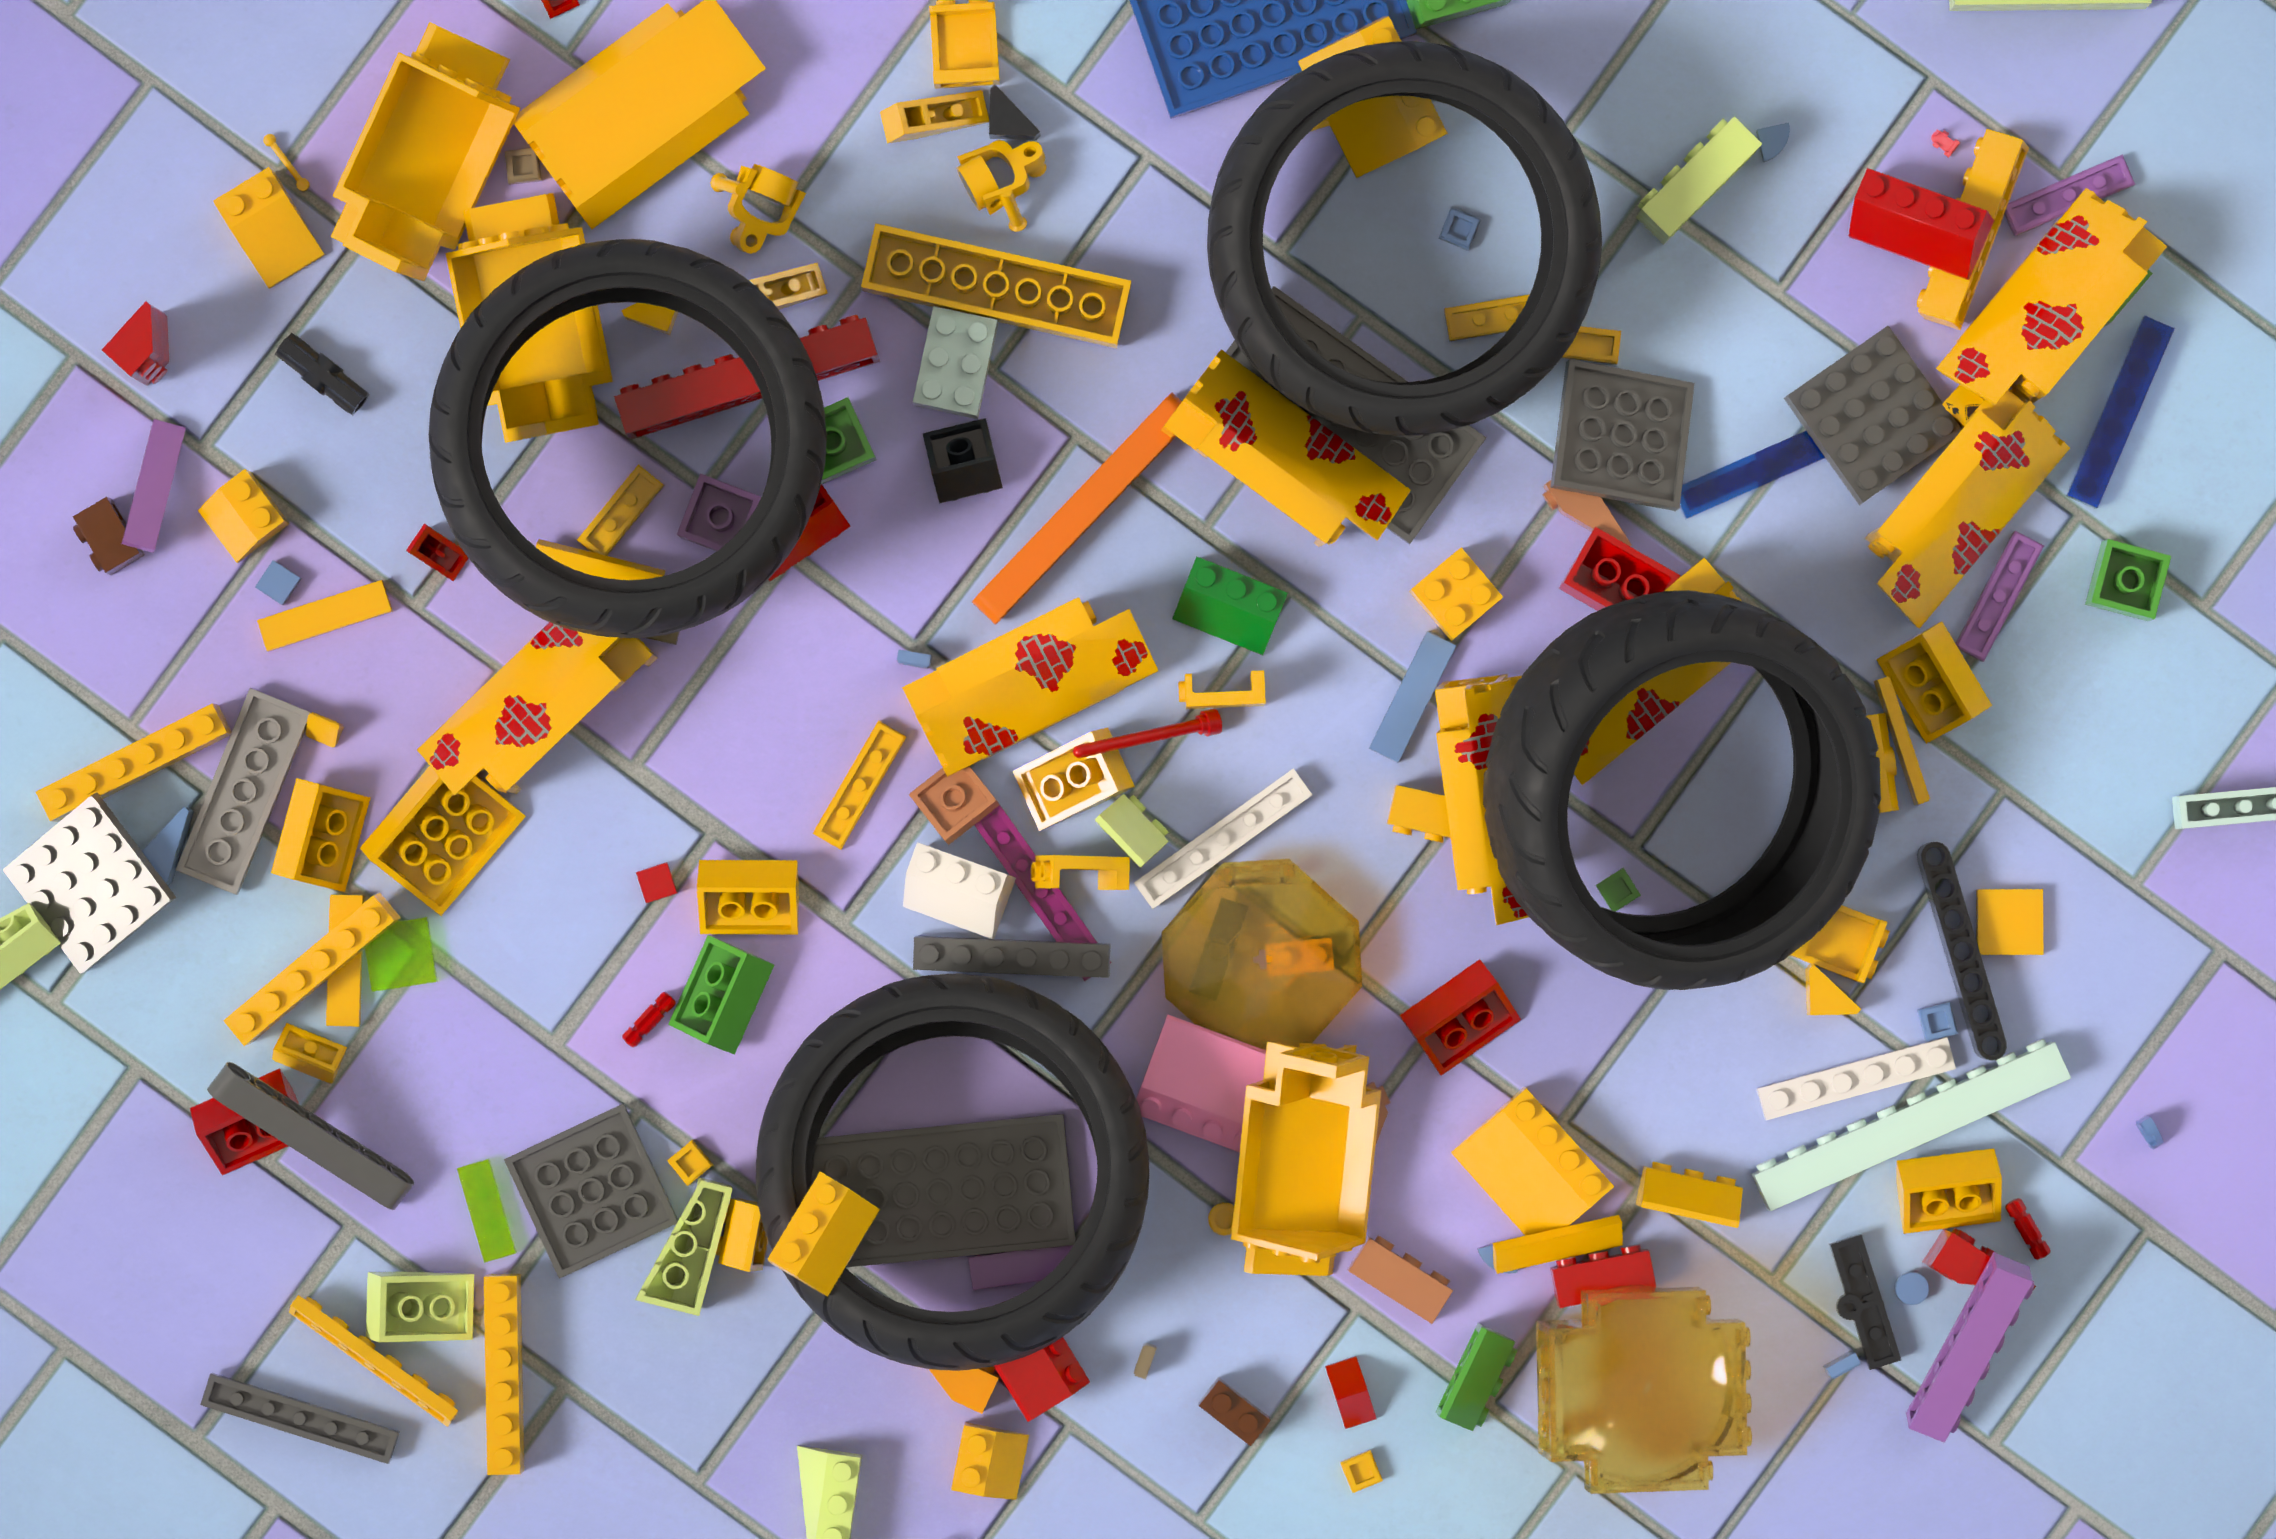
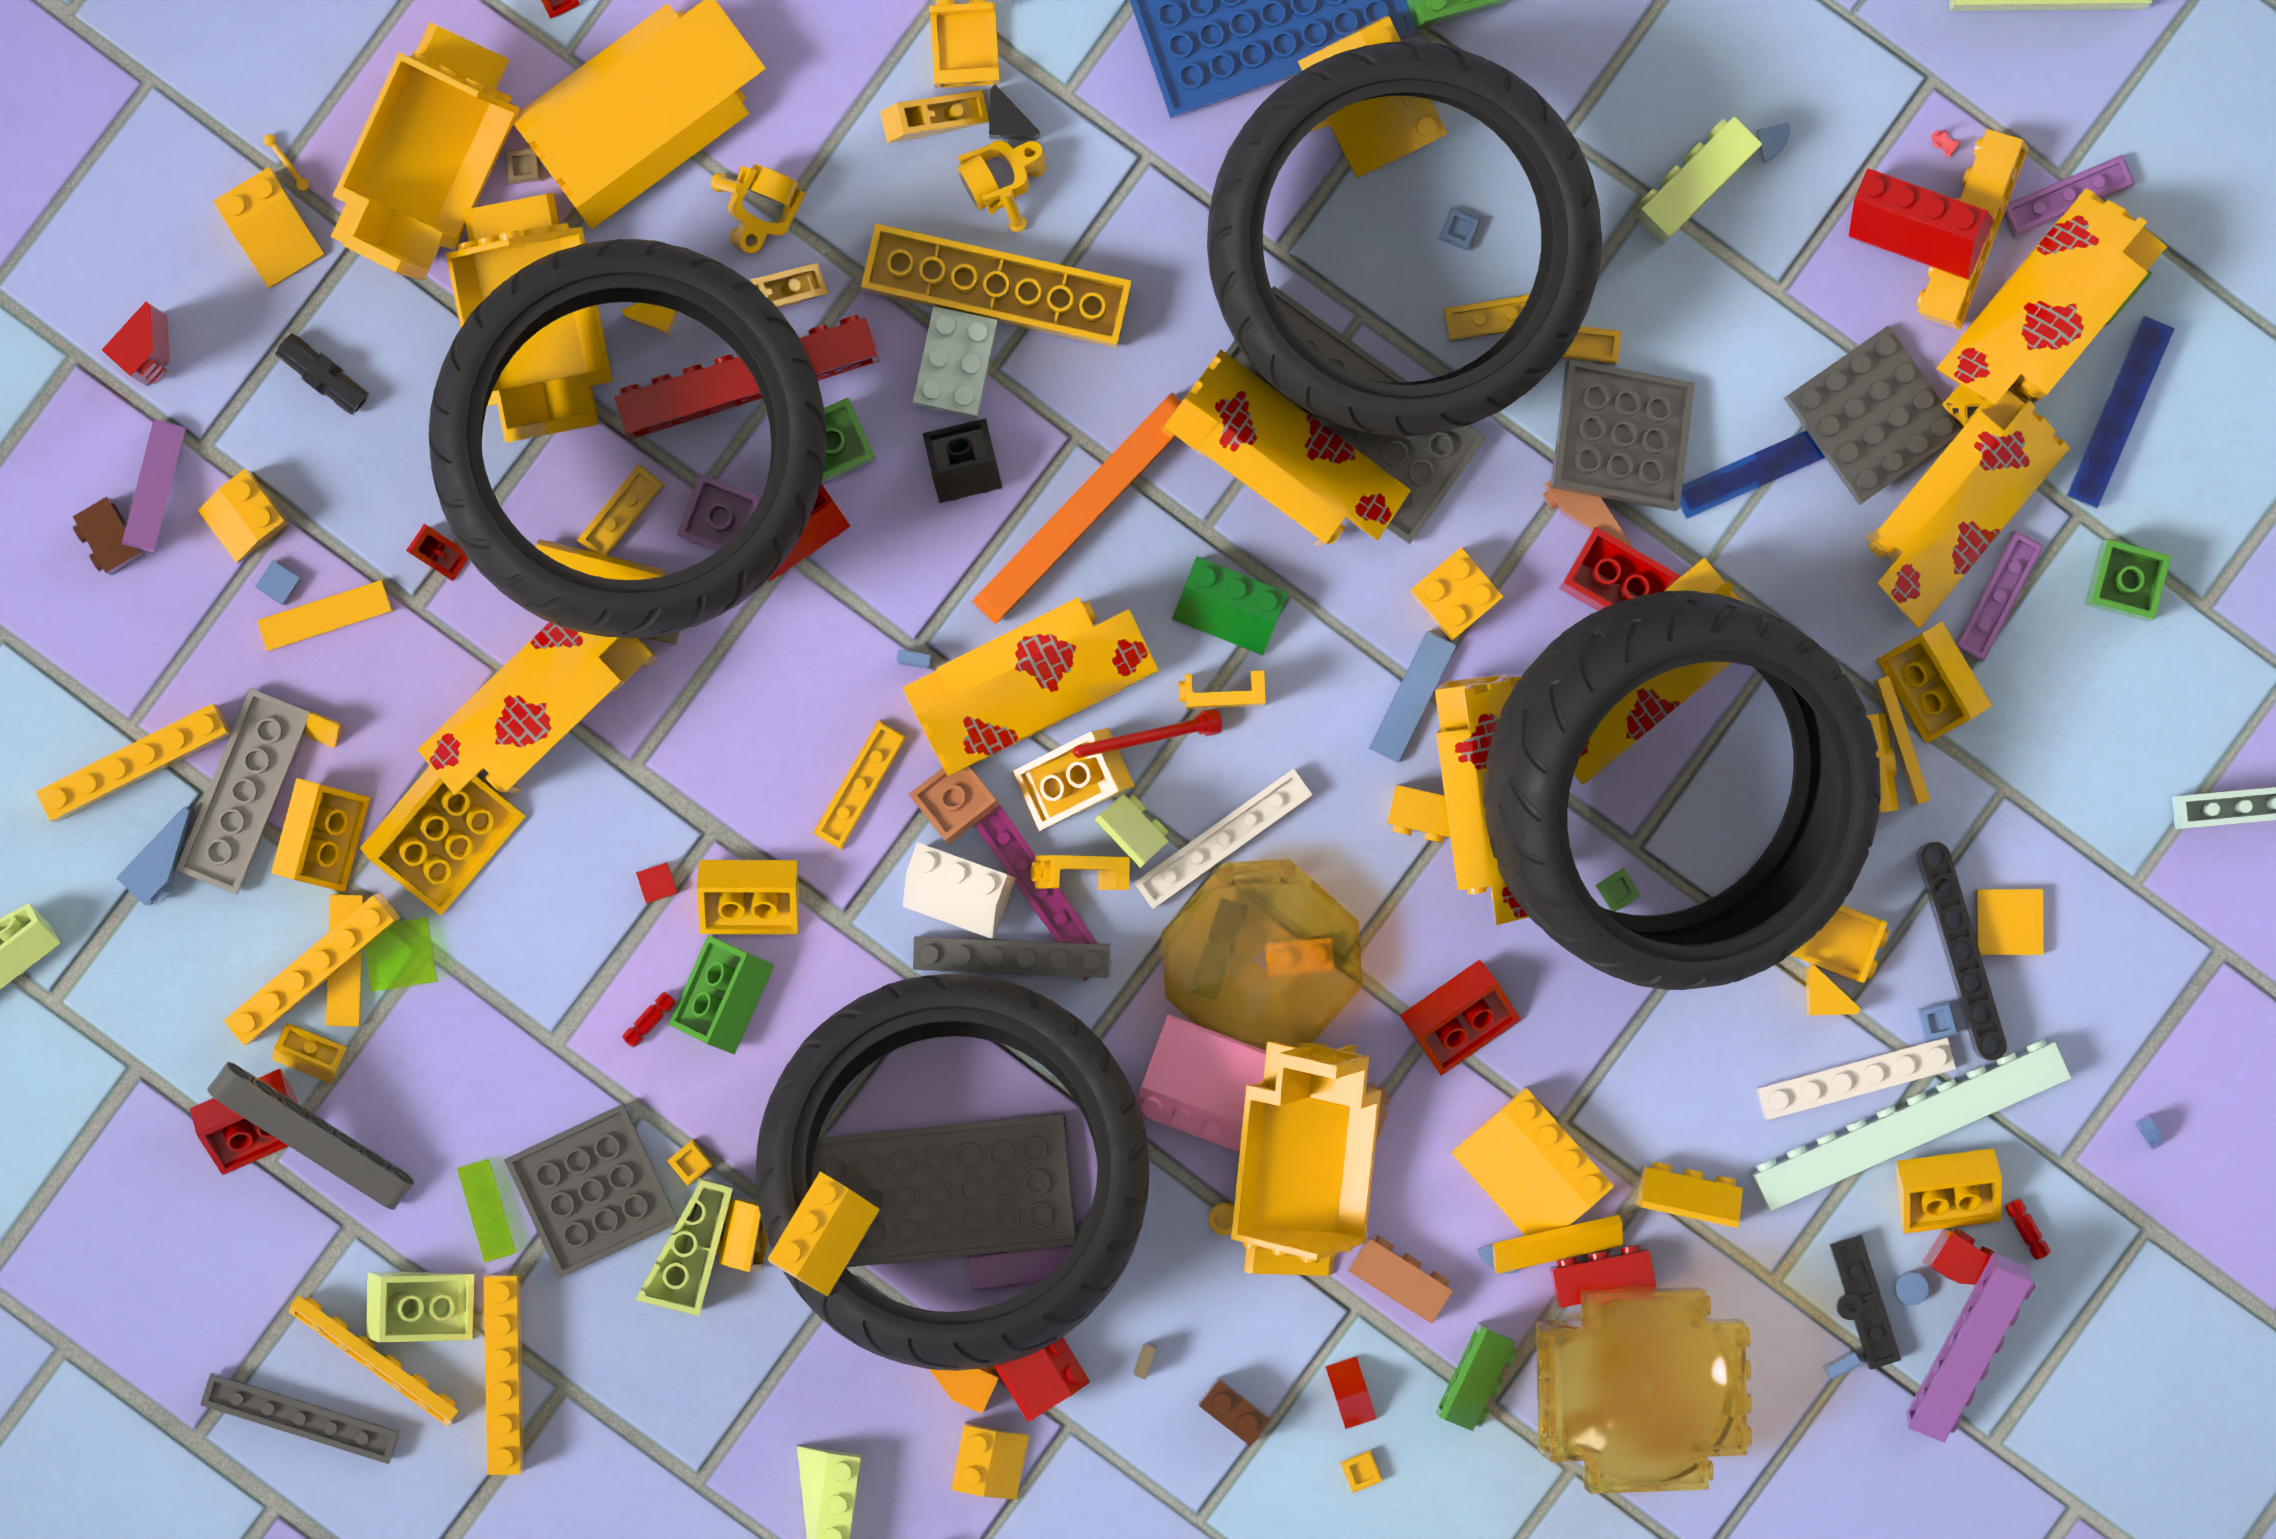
(89, 883): plate -> none

